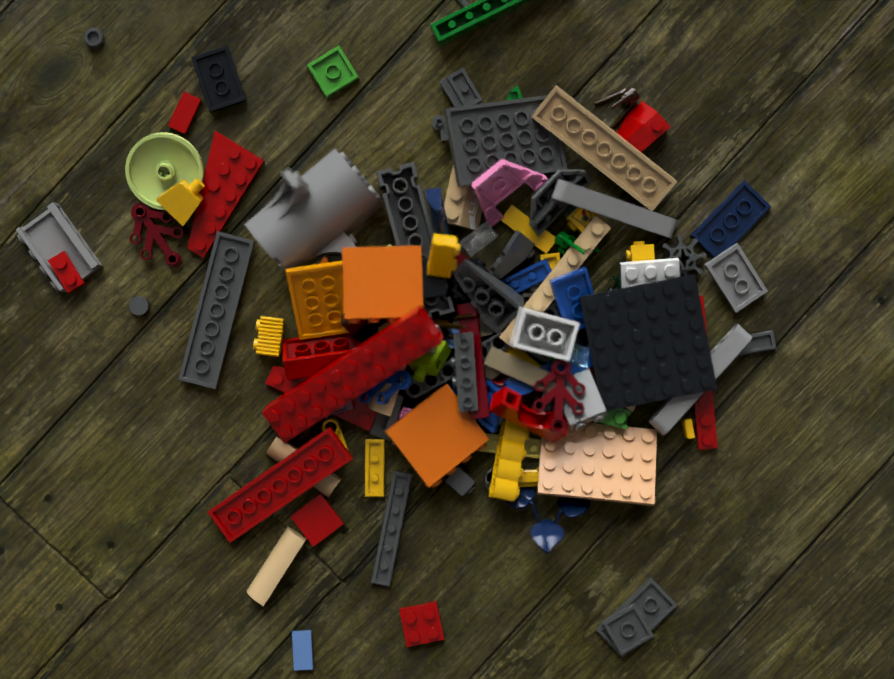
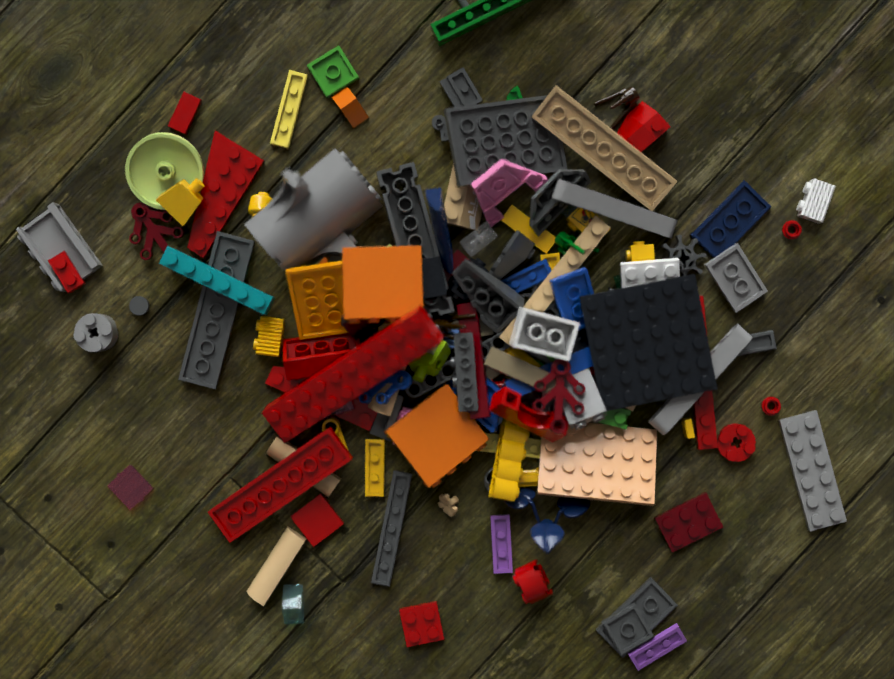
(86, 337): none -> light grey brick
(94, 38): dark grey tile -> none
(130, 486): none -> clear pink piece
(217, 280): none -> teal brick
(219, 79): black plate -> none
(258, 202): none -> yellow head
(289, 109): none -> light yellow tile
(293, 604): none -> clear light blue slope
(302, 650): medium blue tile -> none
(350, 107): none -> orange slope
(442, 255): yellow brick -> none
(448, 504): none -> tan plant
(461, 481): dark grey brick -> none
(501, 544): none -> medium lavender plate
(532, 582): none -> red brick
(579, 356): clear light blue tile -> none
(657, 646): none -> medium lavender plate
(688, 522): none -> dark red plate
(726, 437): none -> red plate
(777, 406): none -> red plate
(797, 229): none -> red plate
(812, 470): none -> light grey plate
(815, 201): none -> white brick

